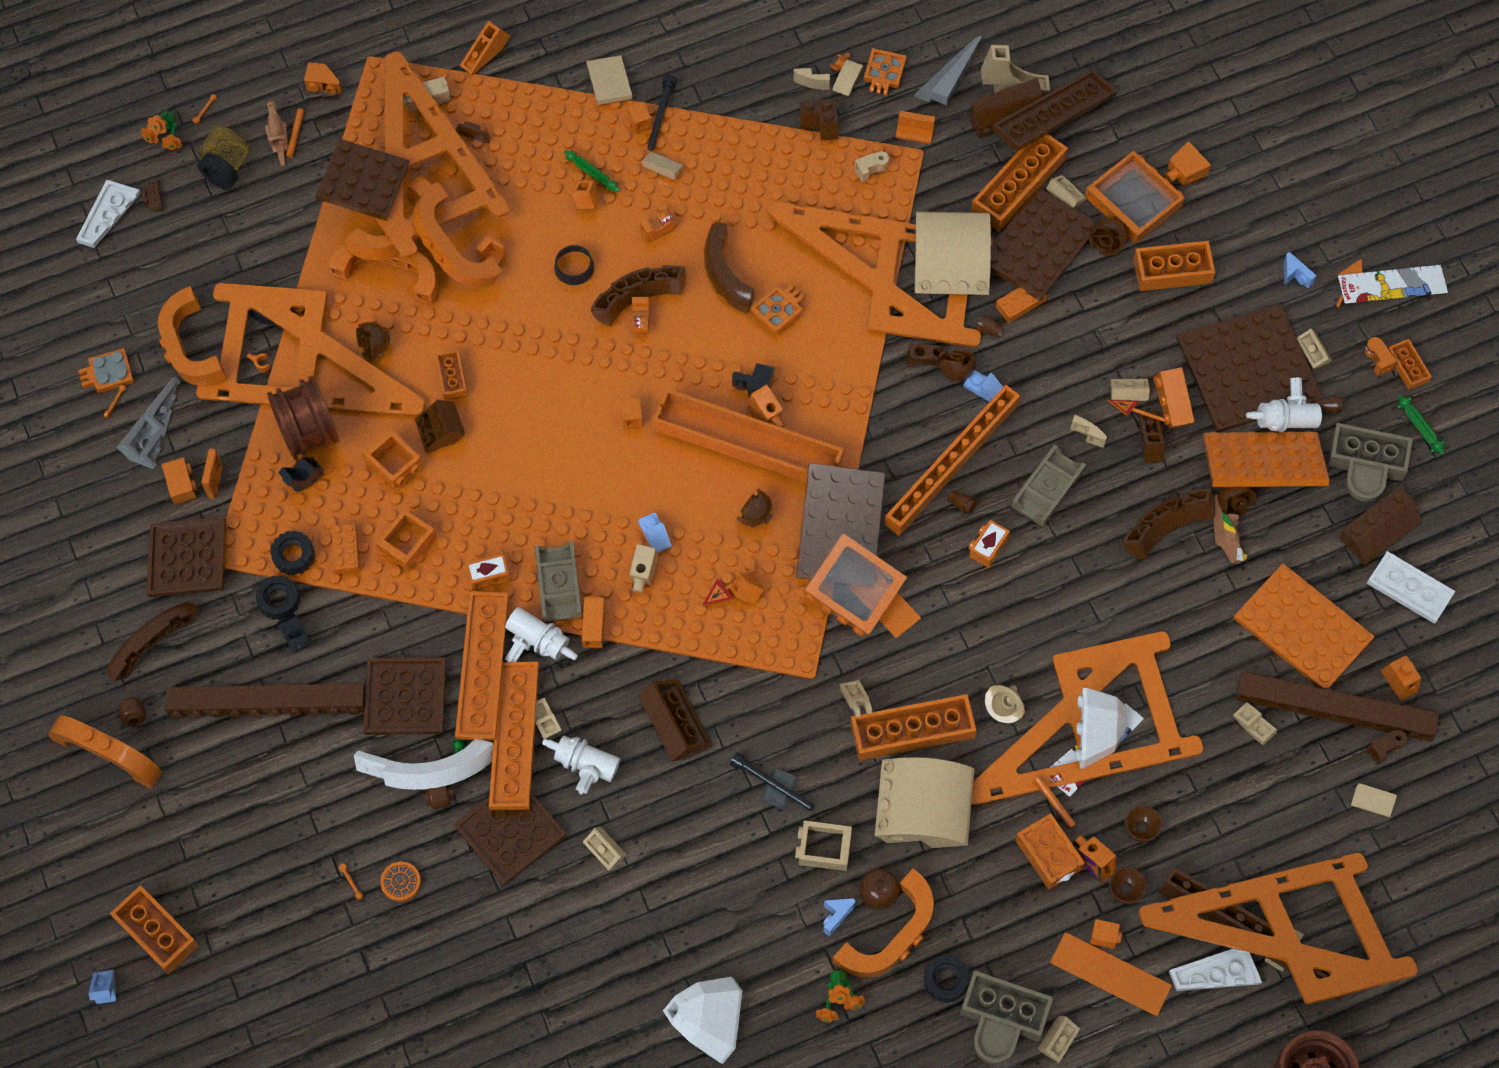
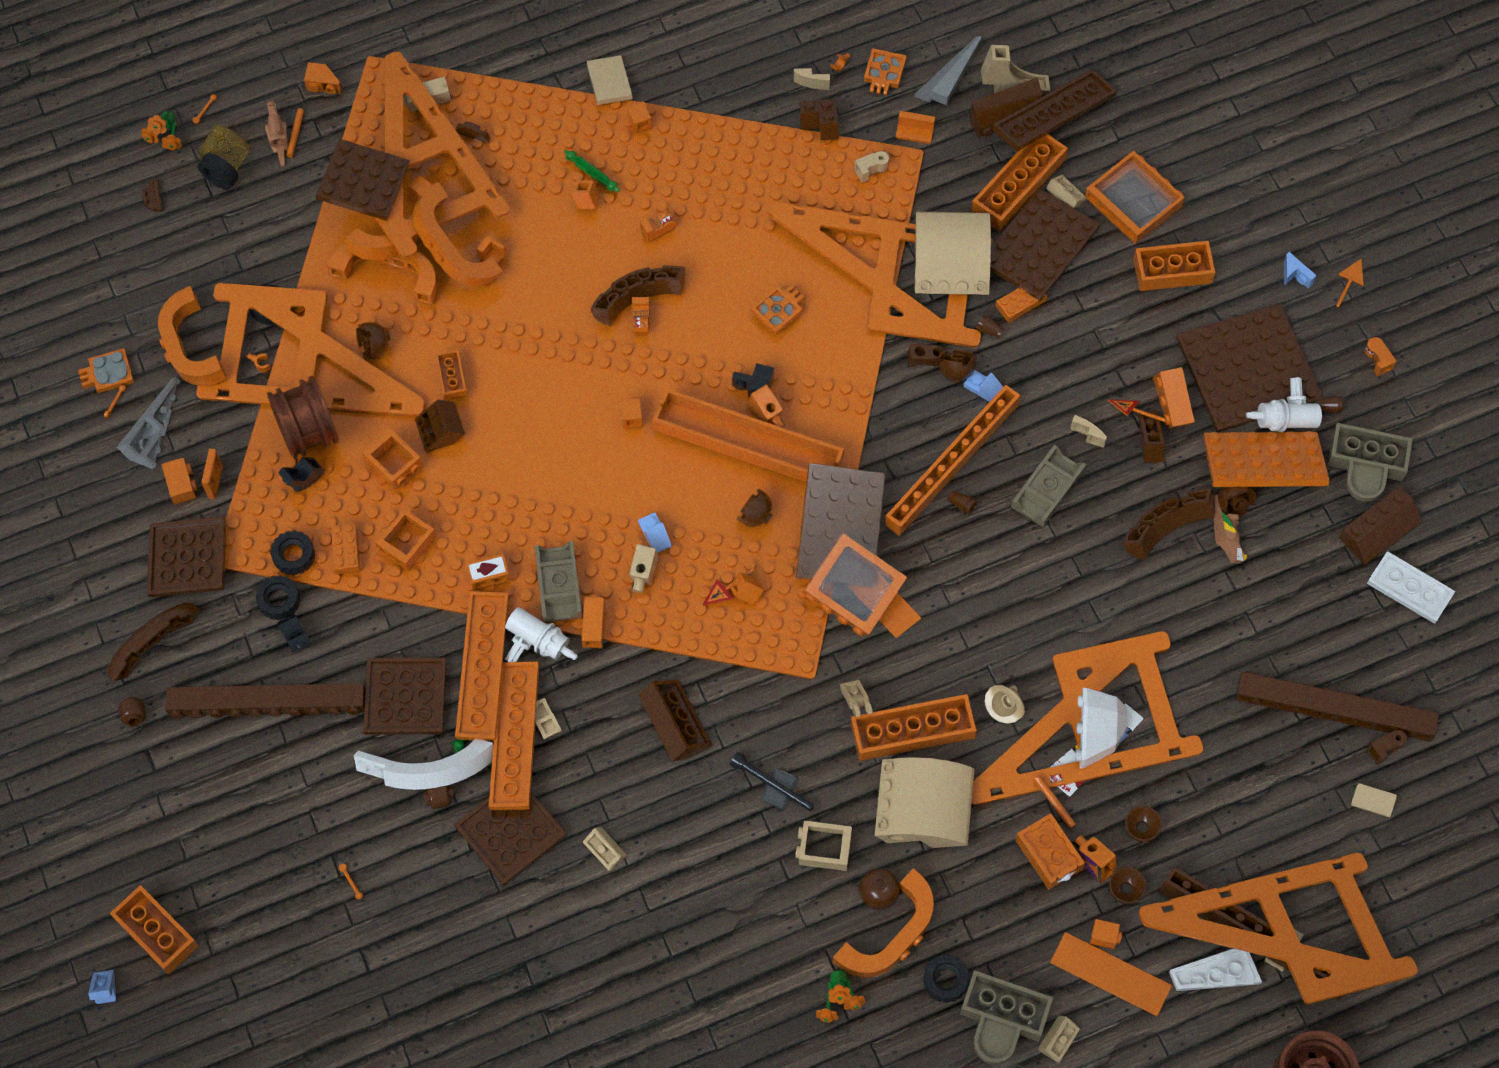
(69, 730): orange arch -> none
(106, 211): white wing -> none
(400, 881): tile -> none
(486, 46): orange slope -> none
(578, 279): black tyre -> none
(589, 760): white piece -> none
(662, 165): tan slope -> none
(668, 82): black piece -> none
(708, 1015): white brick -> none
(722, 279): reddish brown brick -> none
(840, 910): light blue slope -> none
(847, 77): tan slope -> none
(989, 543): brick -> none
(1108, 237): reddish brown cylinder -> none
(1130, 389): tan slope -> none
(1187, 165): orange torso -> none
(1254, 724): tan slope -> none
(1303, 627): orange plate -> none
(1313, 349): tan slope -> none
(1392, 284): sticker -> none
(1402, 677): orange torso -> none
(1409, 365): orange piece -> none
(1421, 424): green wheel -> none

